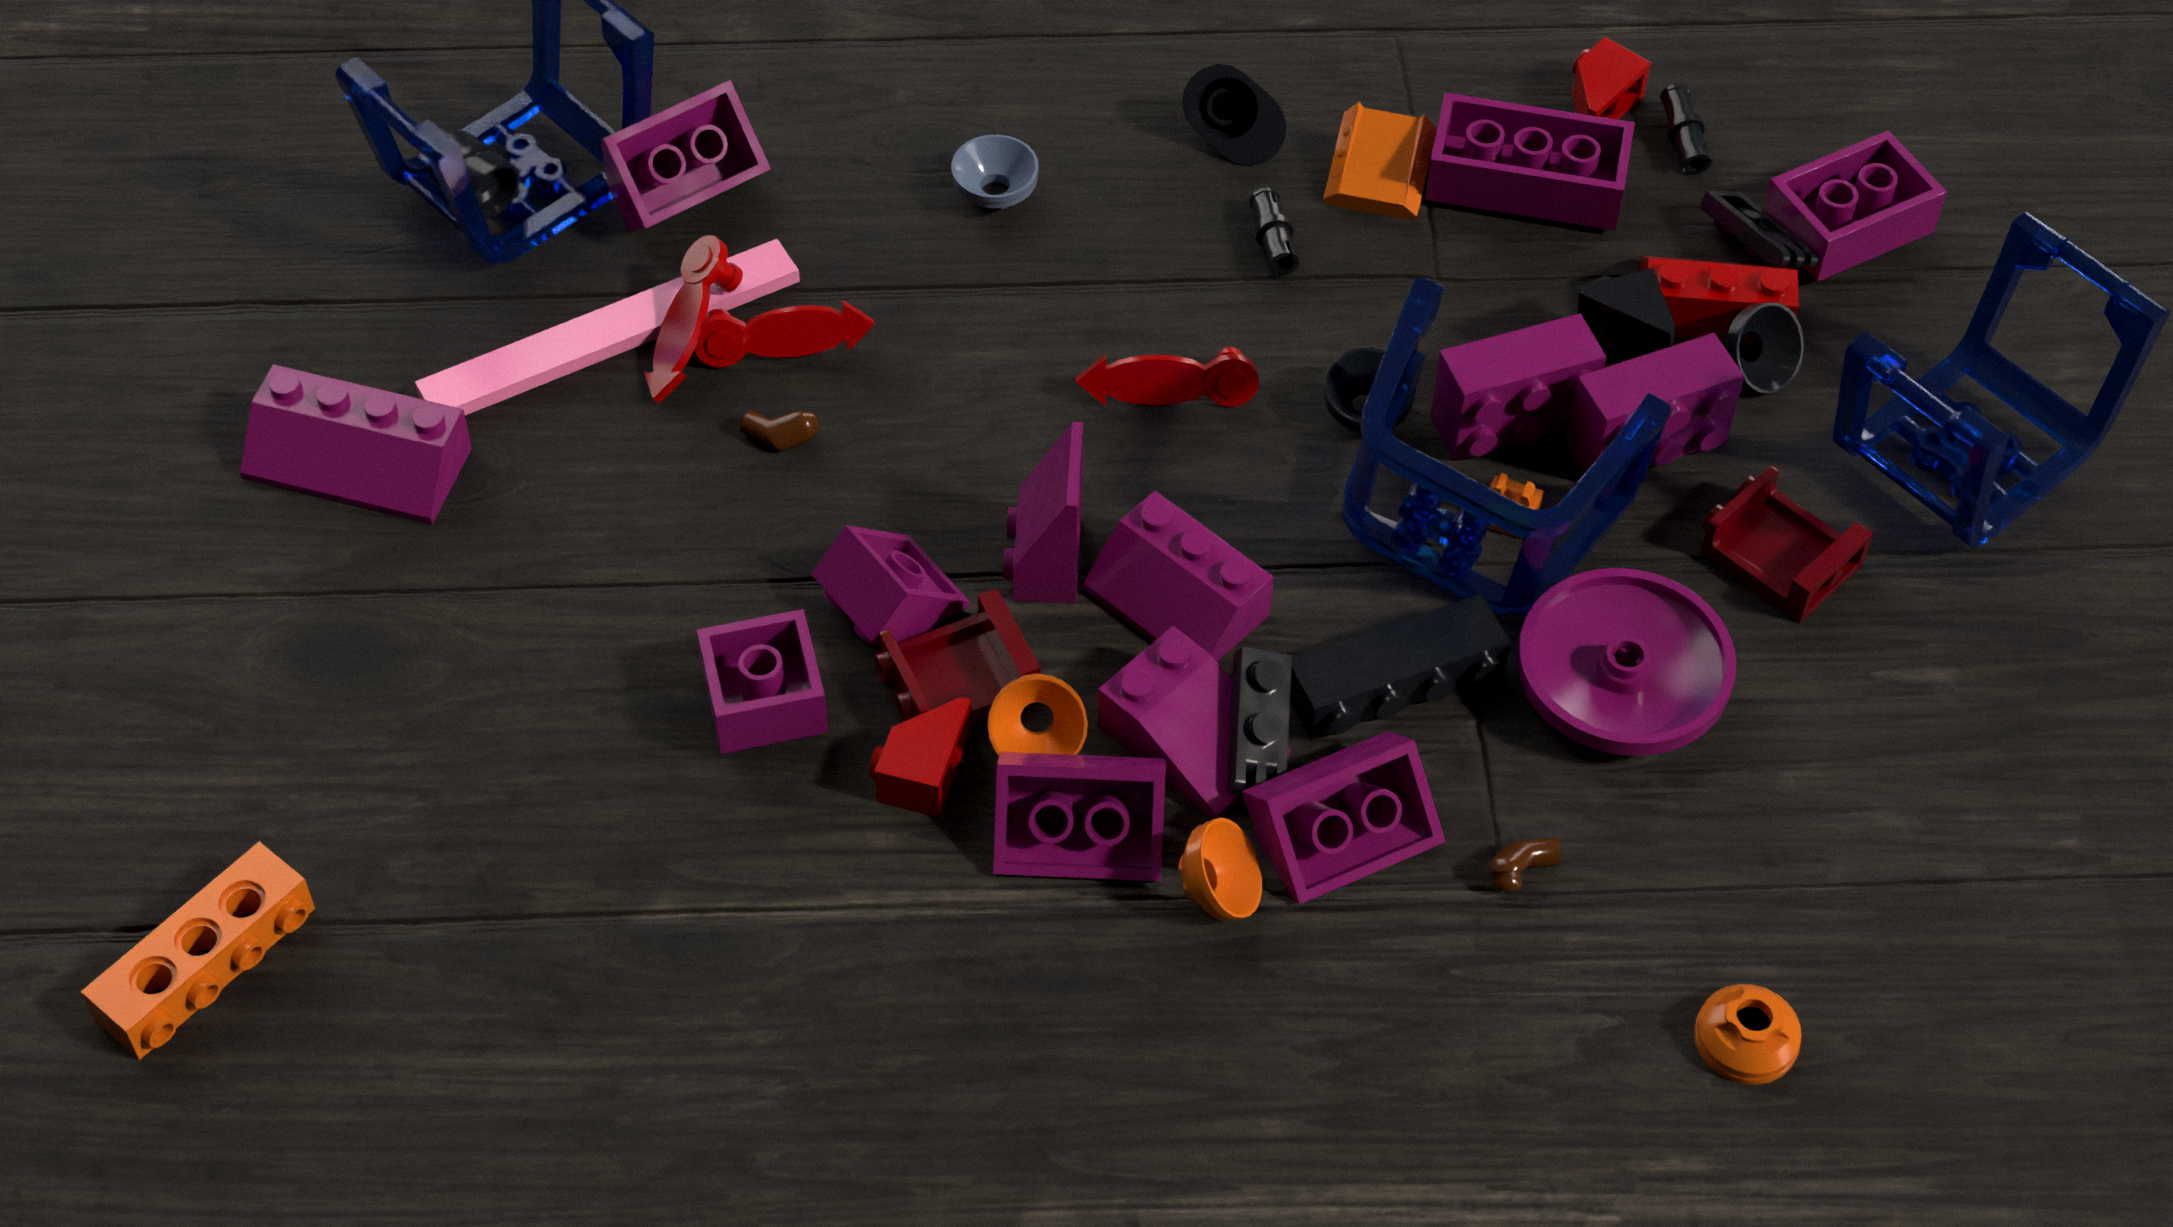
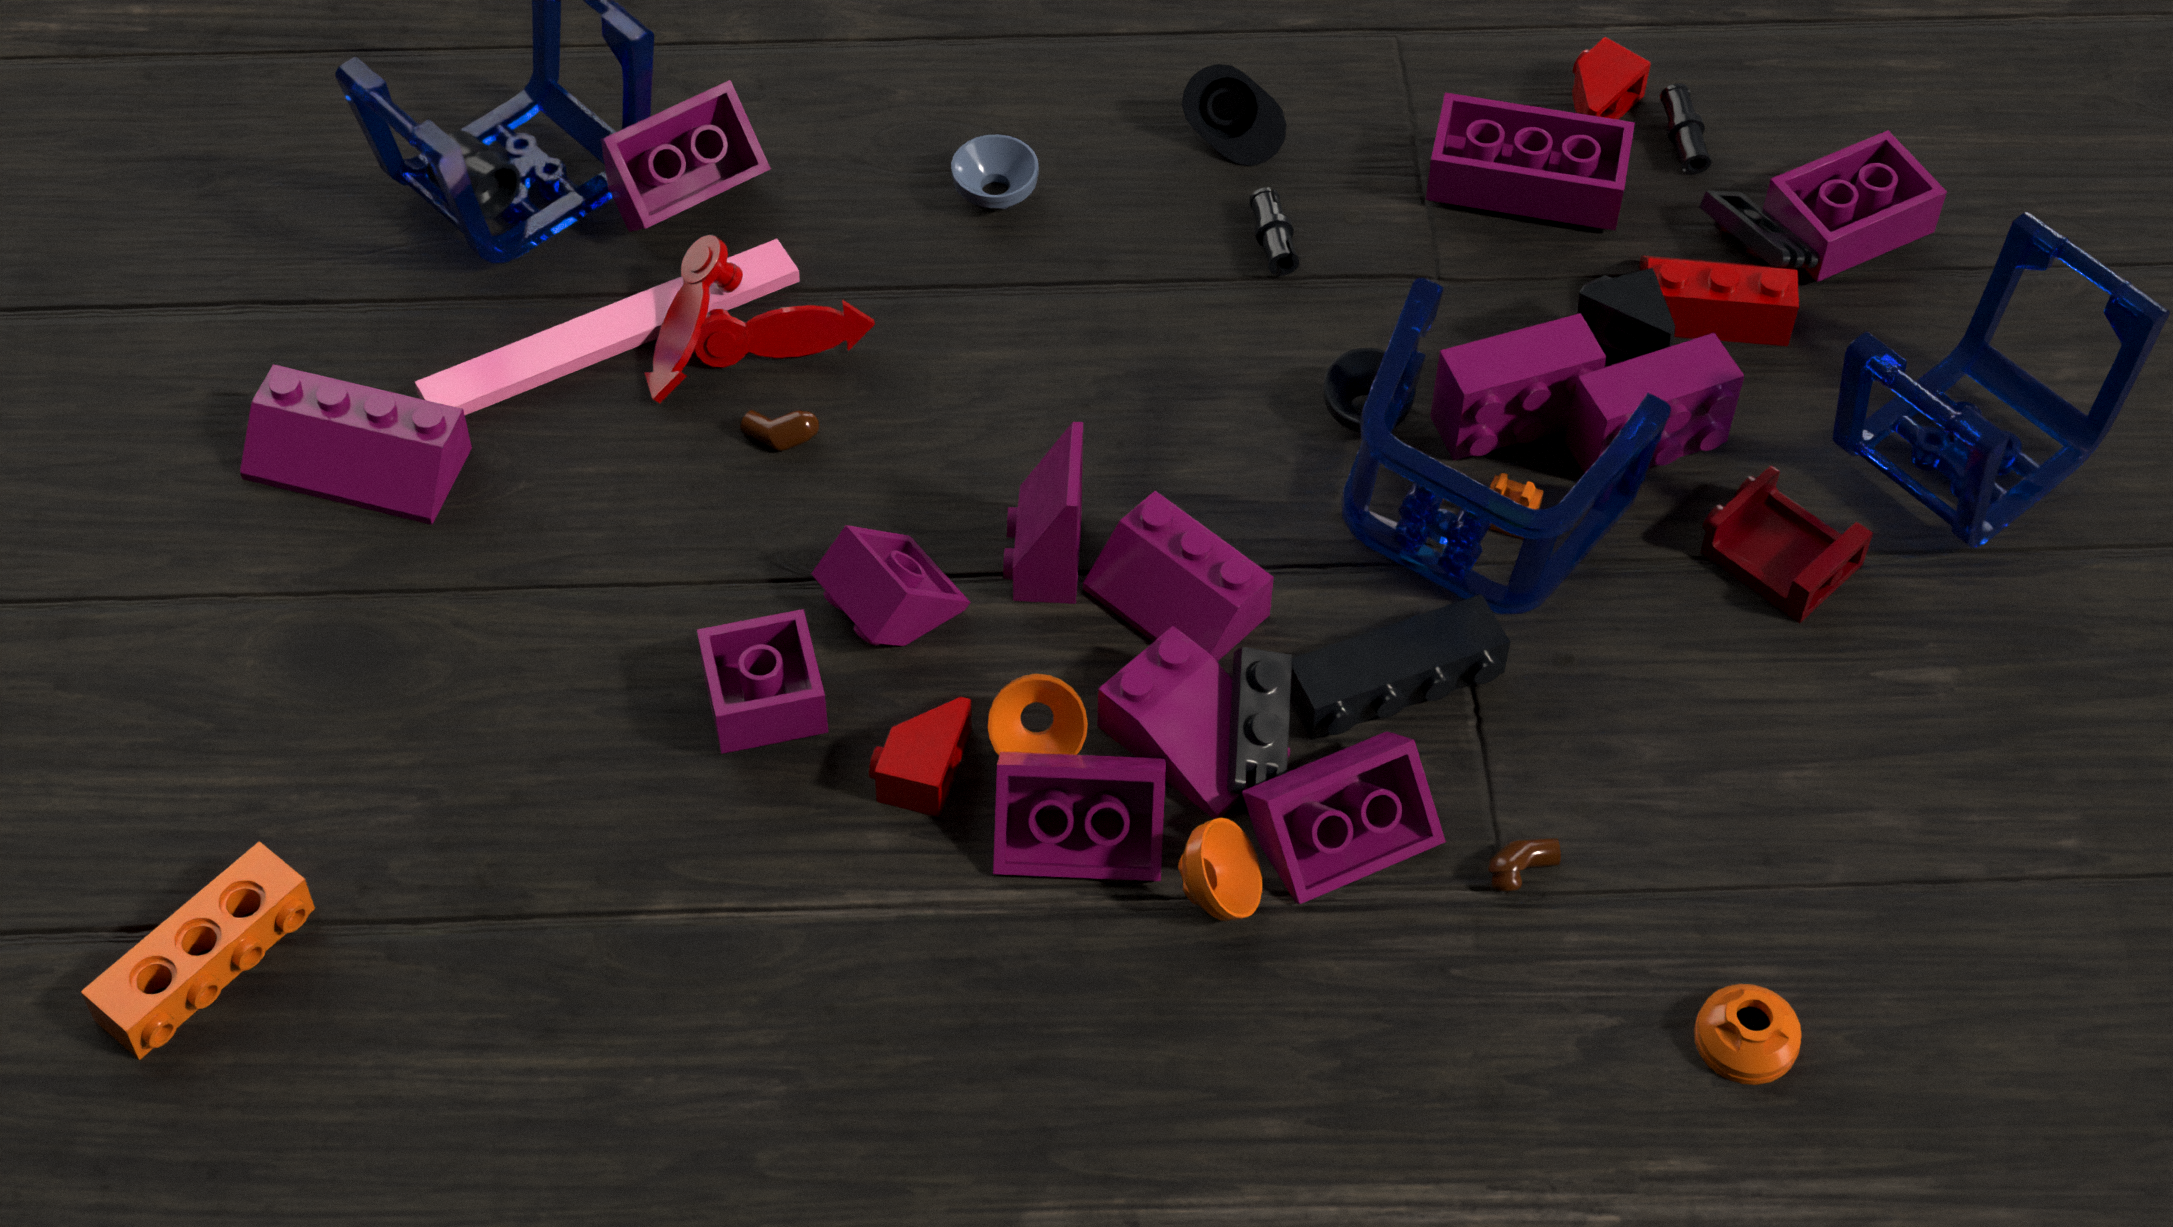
(956, 661): dark red panel -> none
(1172, 379): red brick -> none
(1380, 162): orange slope -> none
(1626, 661): magenta dish -> none
(1776, 346): black piece -> none

